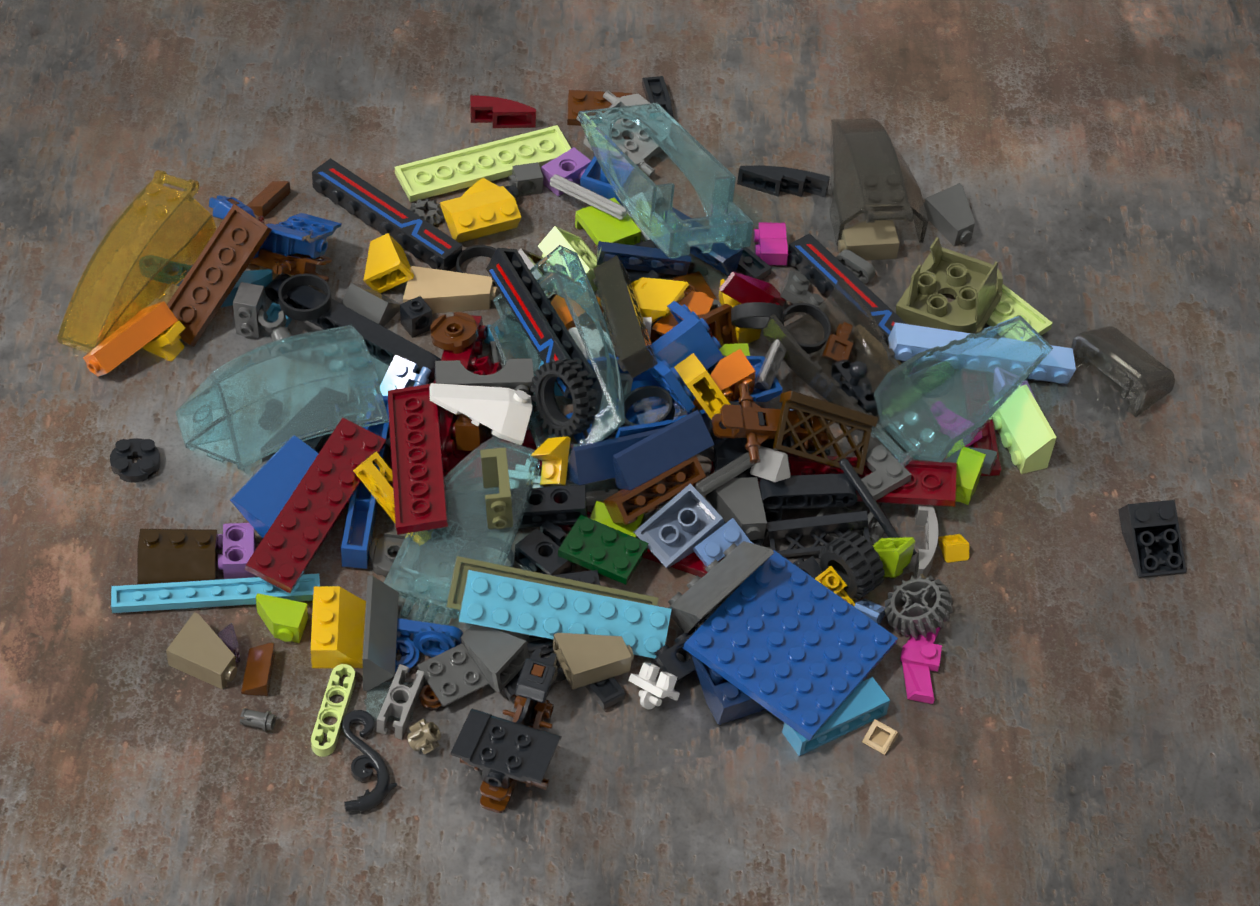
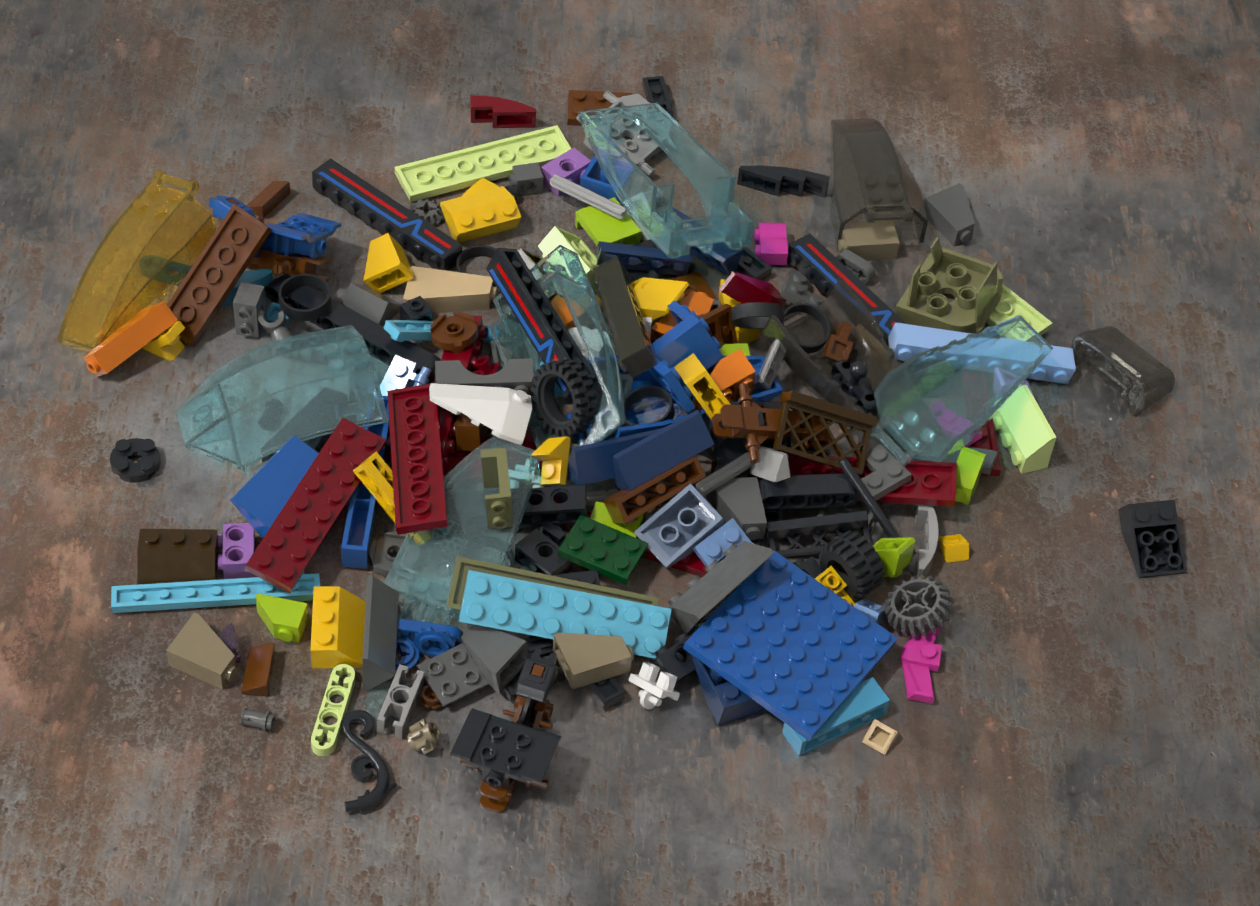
(409, 330): none -> medium azure plate

